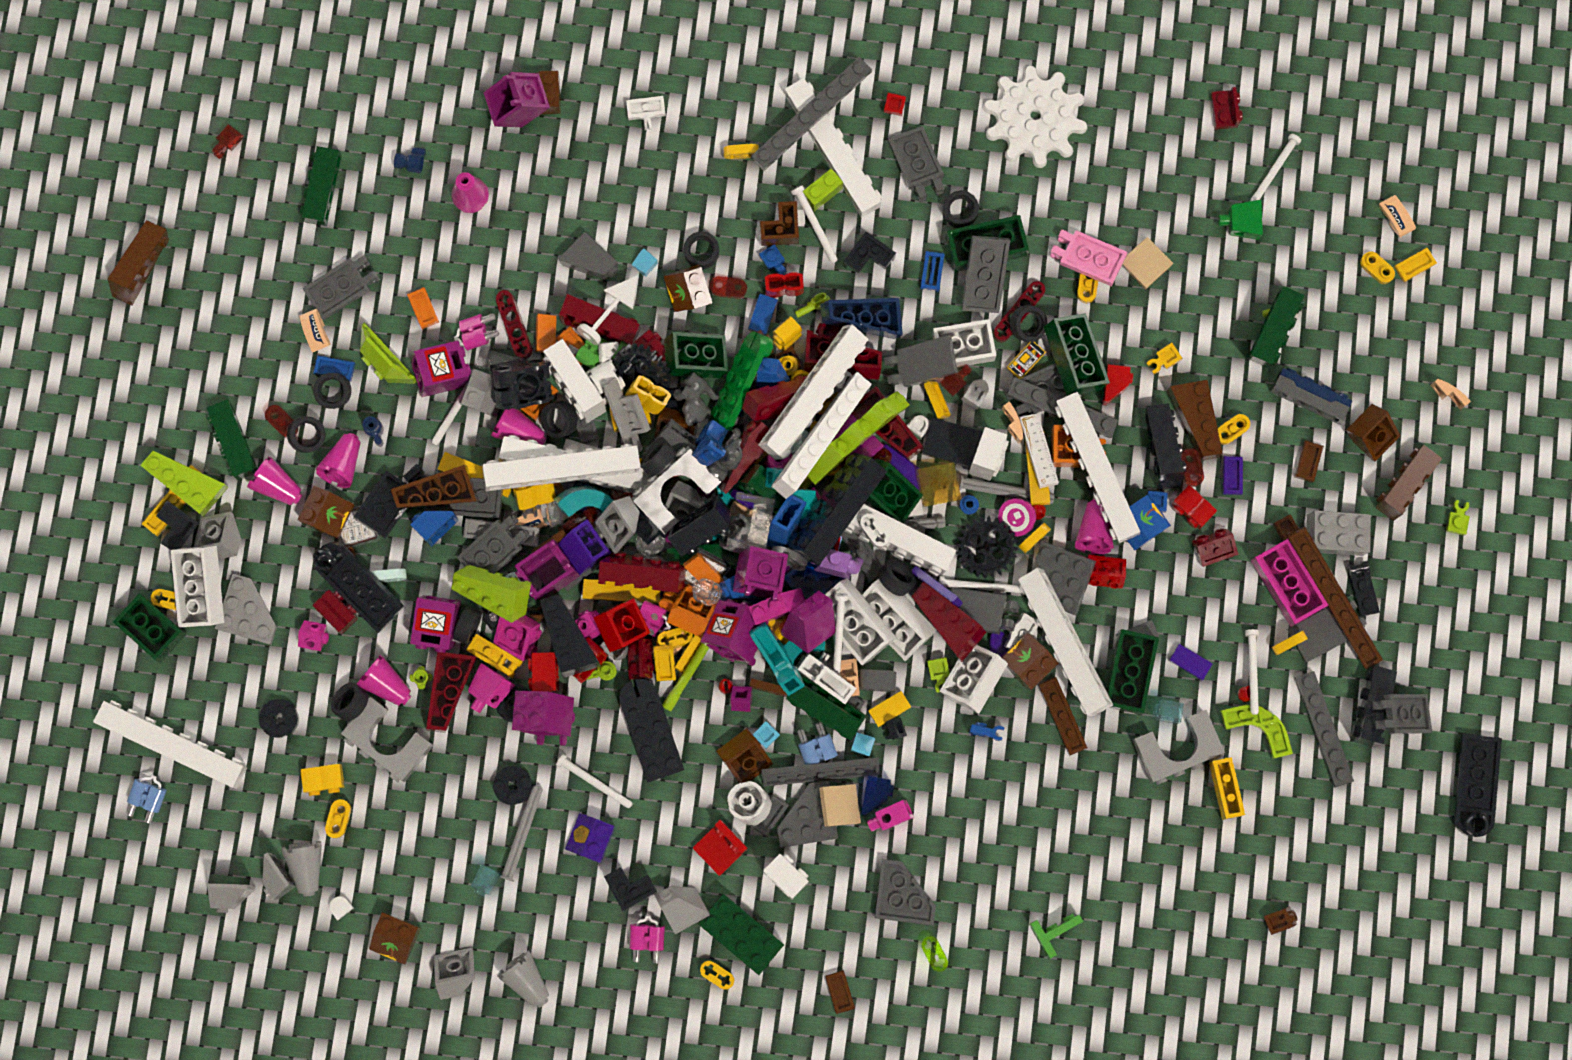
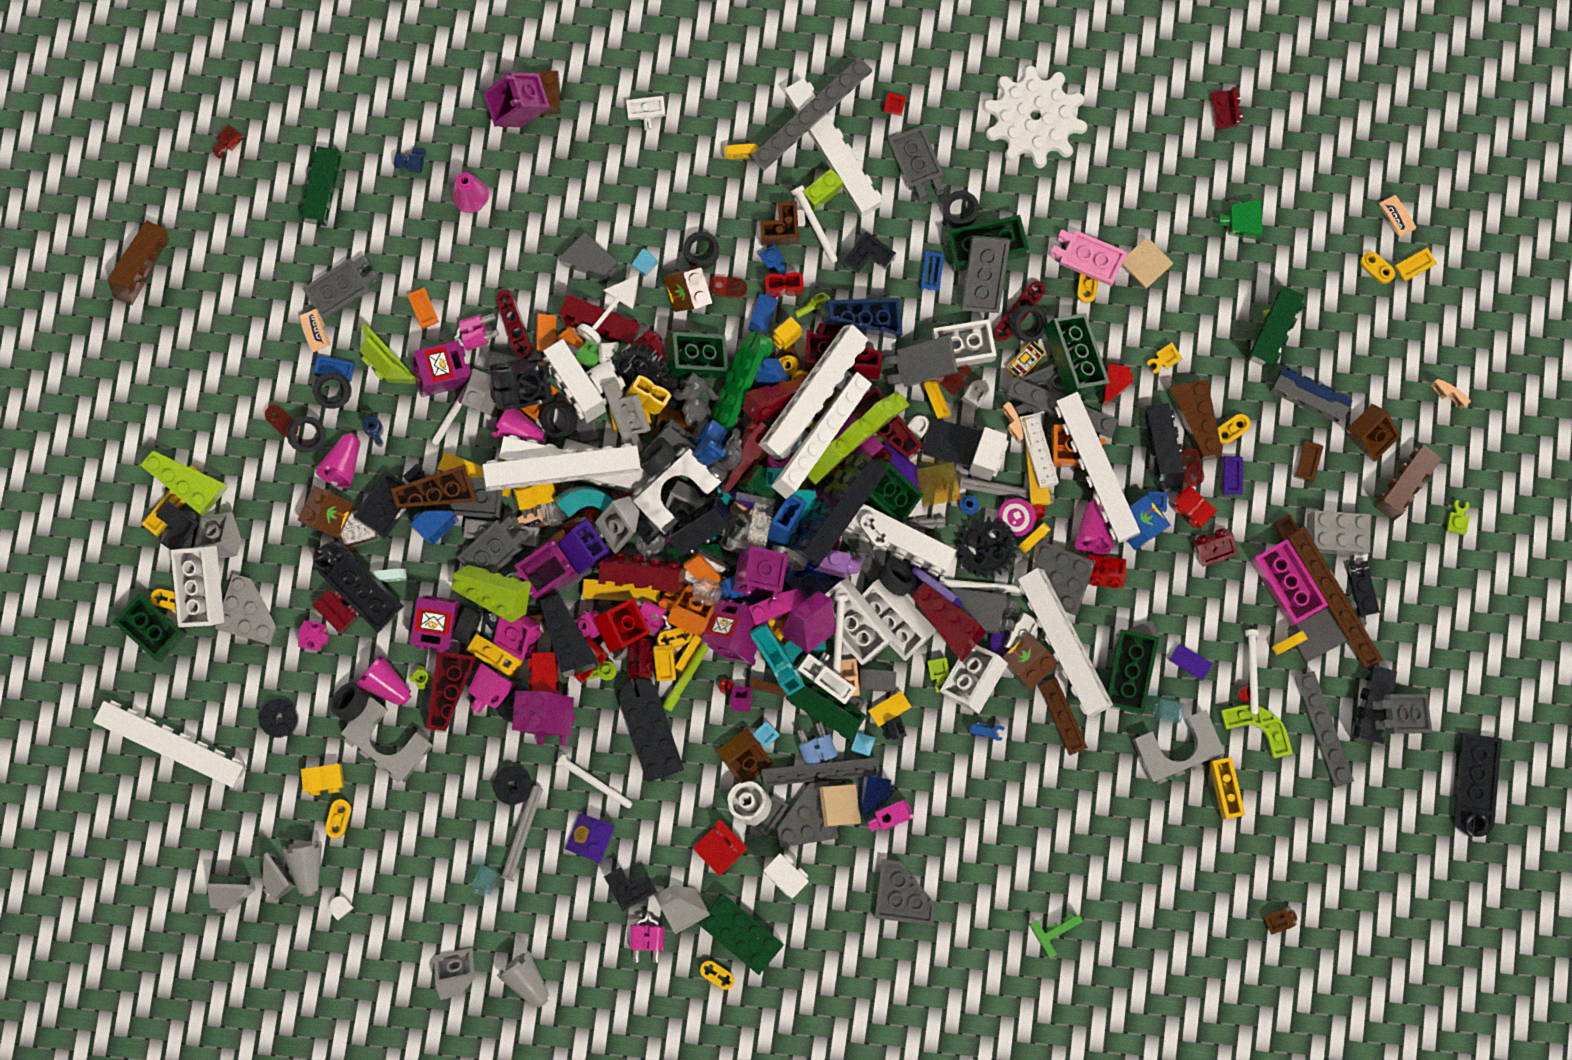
(146, 796): medium blue piece -> none
(232, 439): dark green brick -> none
(275, 483): dark pink cone -> none
(394, 938): reddish brown slope -> none
(840, 992): reddish brown tile -> none
(938, 950): clear neon green beam -> none
(1293, 140): white bar -> none

